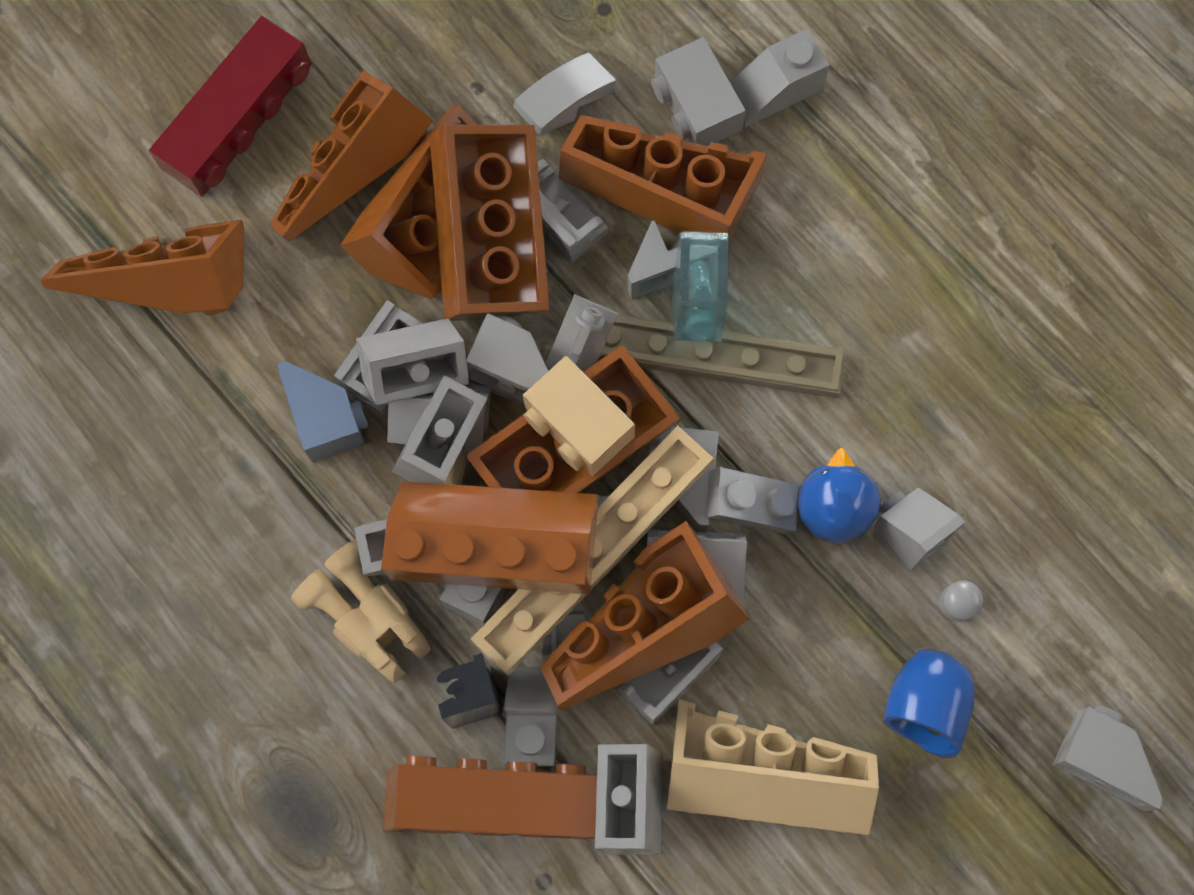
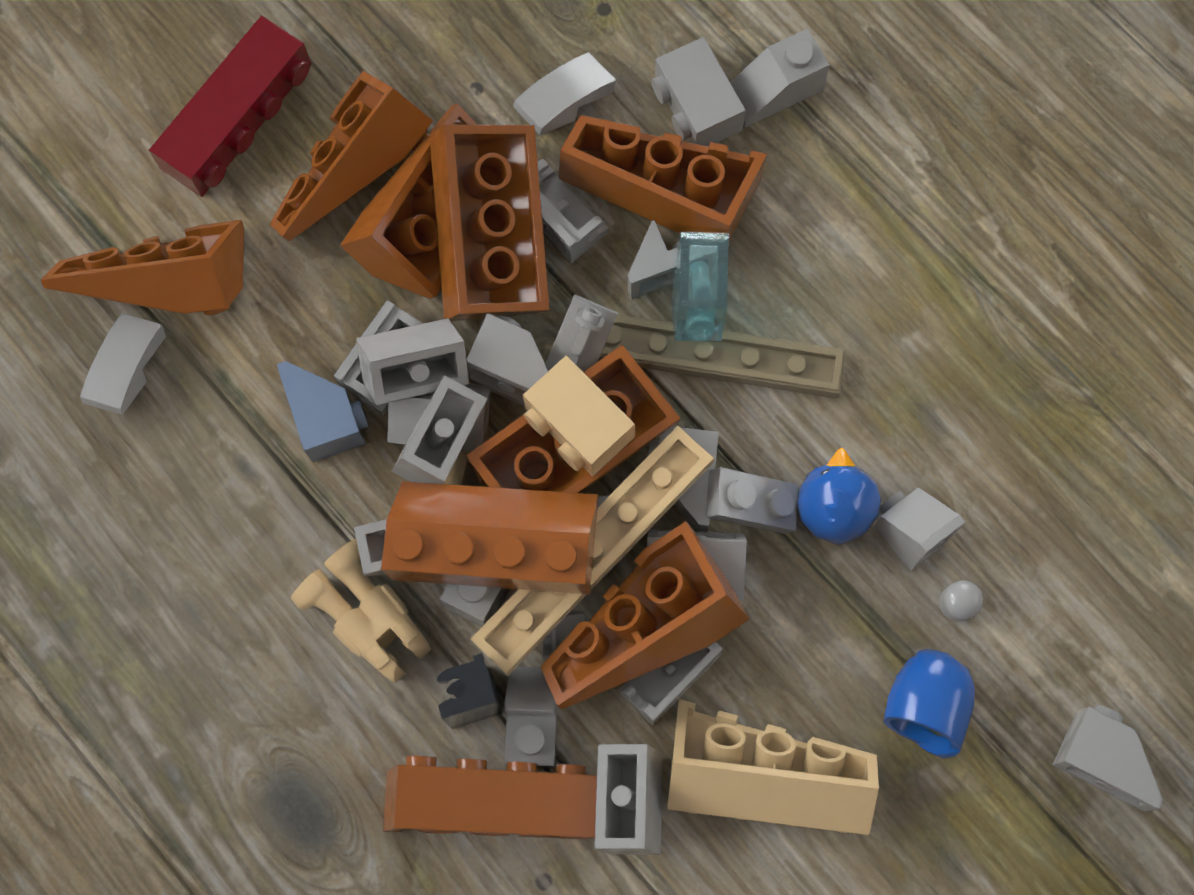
(118, 365): none -> light grey slope

